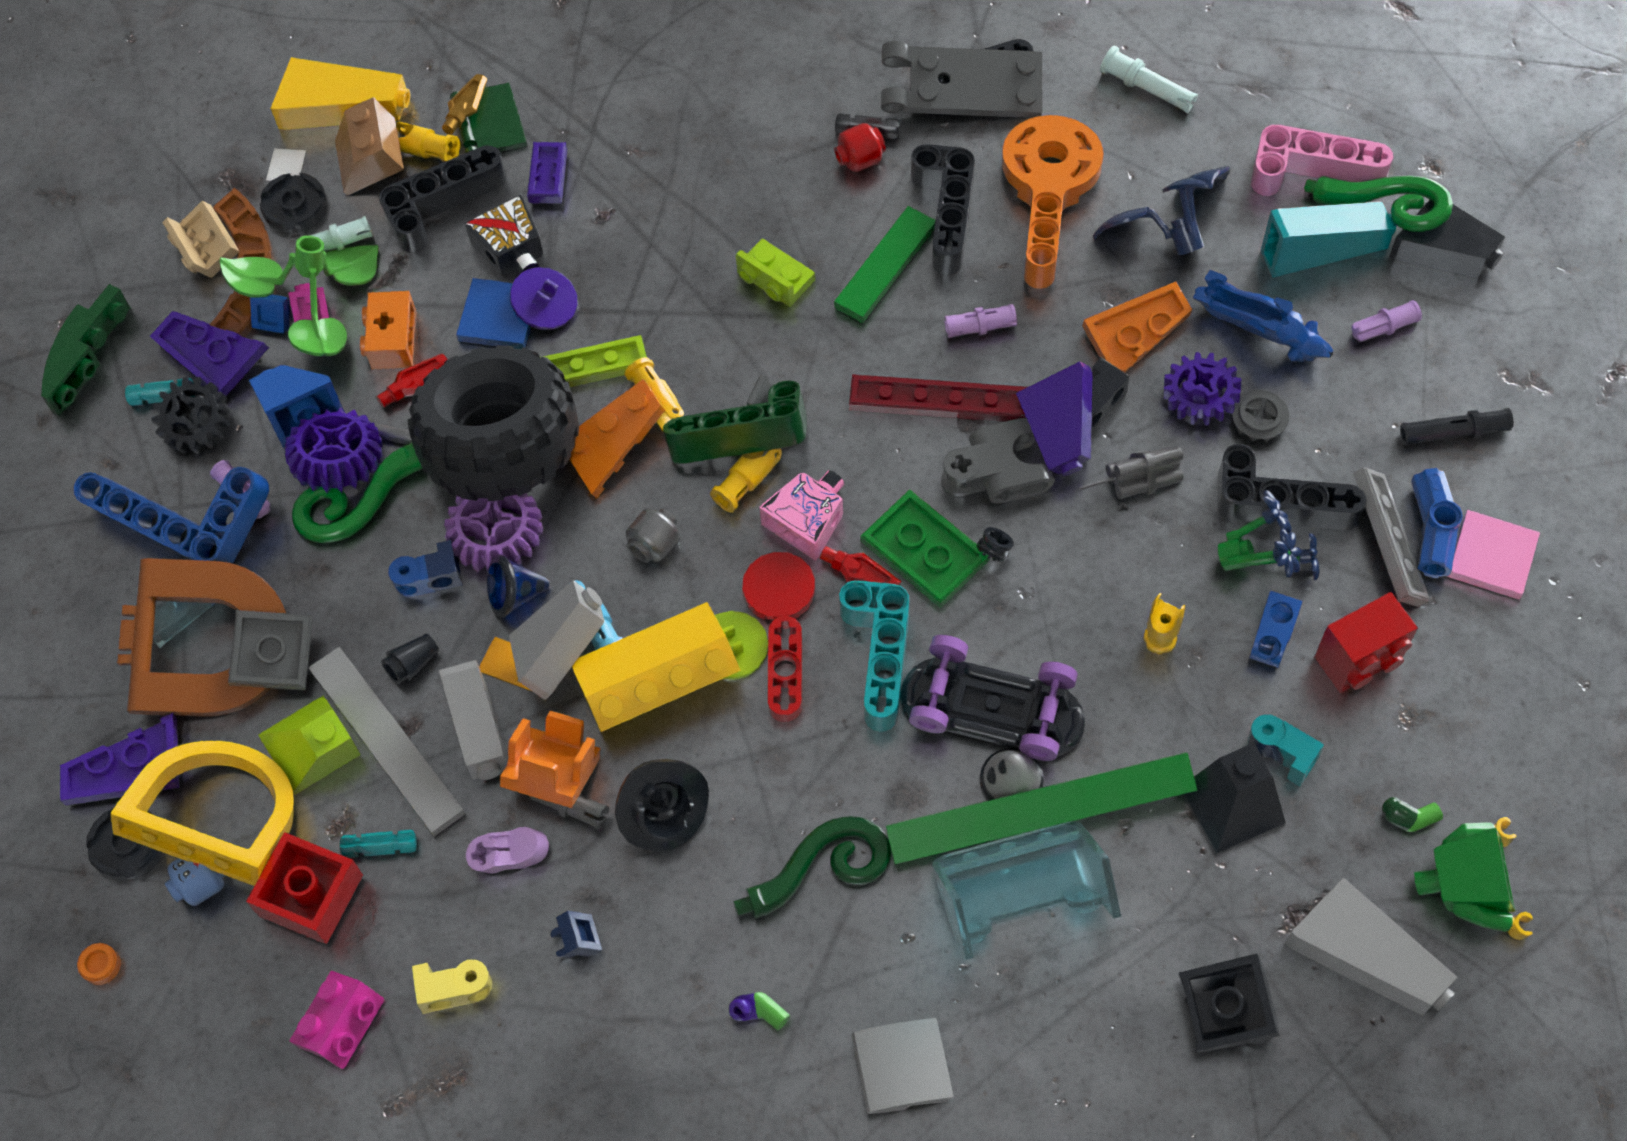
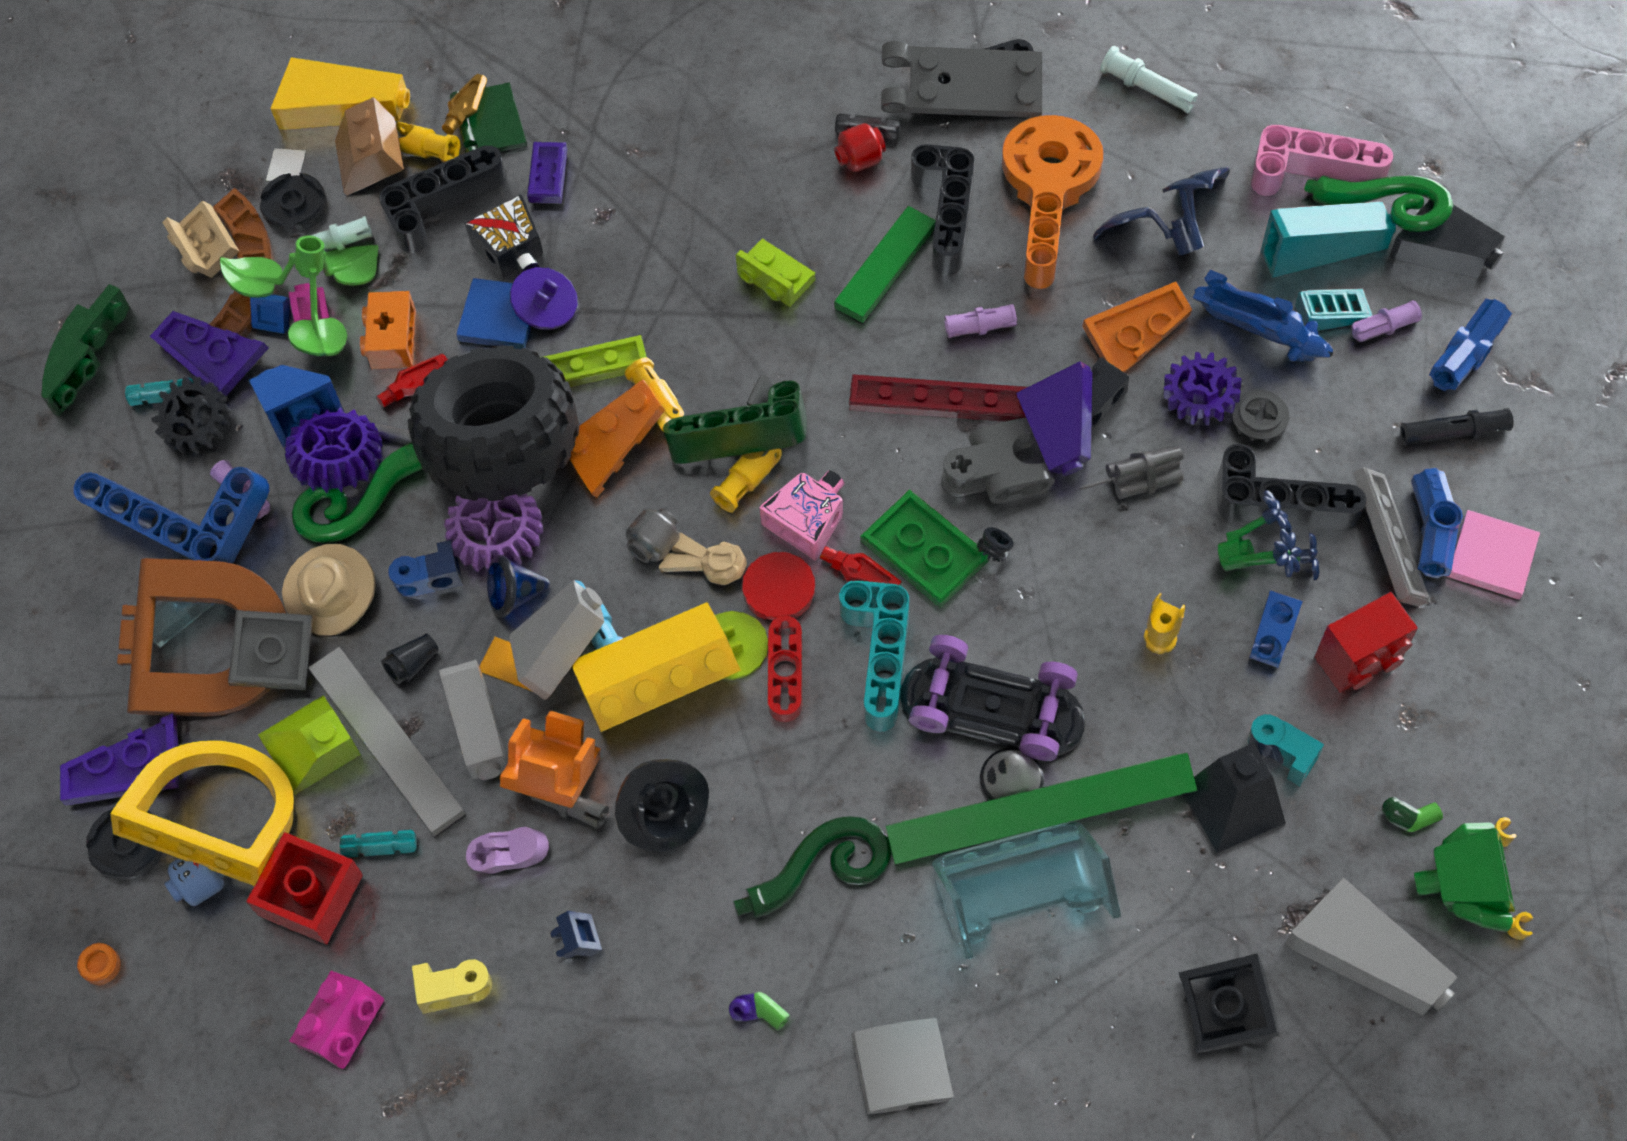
(330, 585): none -> tan hat
(719, 563): none -> tan piece
(1311, 299): none -> teal slope
(1470, 345): none -> blue piece

